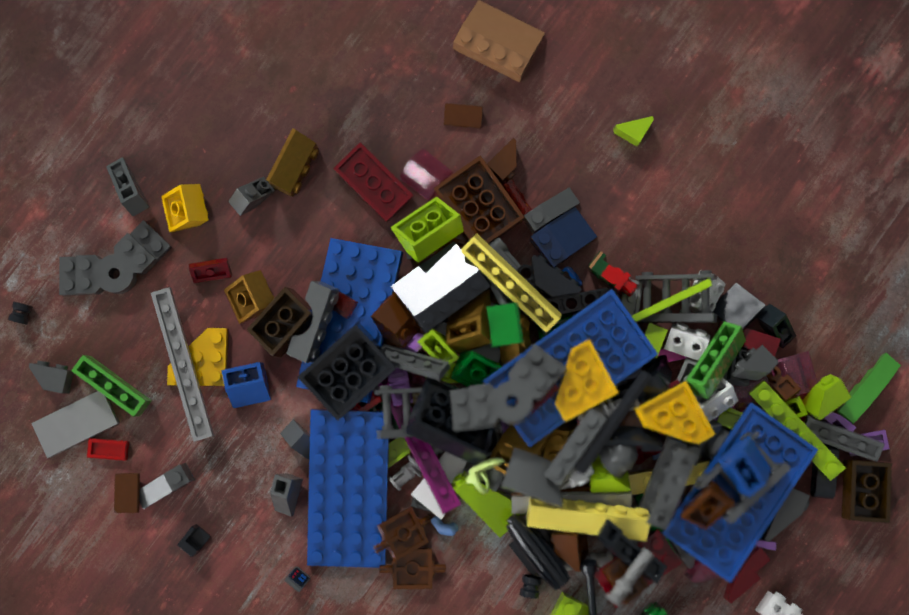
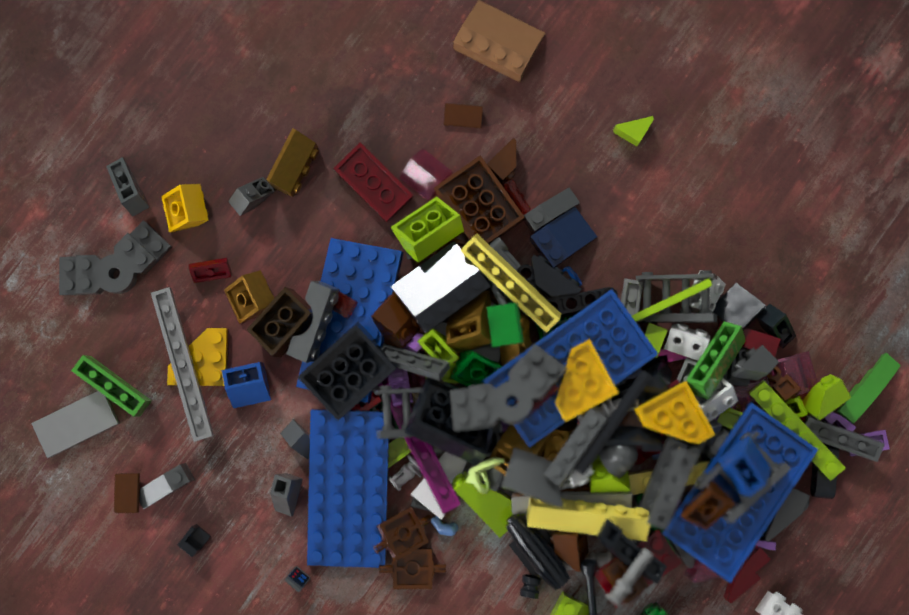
(20, 317): black wheel -> none
(51, 378): dark grey slope -> none
(107, 449): red tile -> none
(612, 275): red hips -> none
(866, 491): dark brown brick -> none

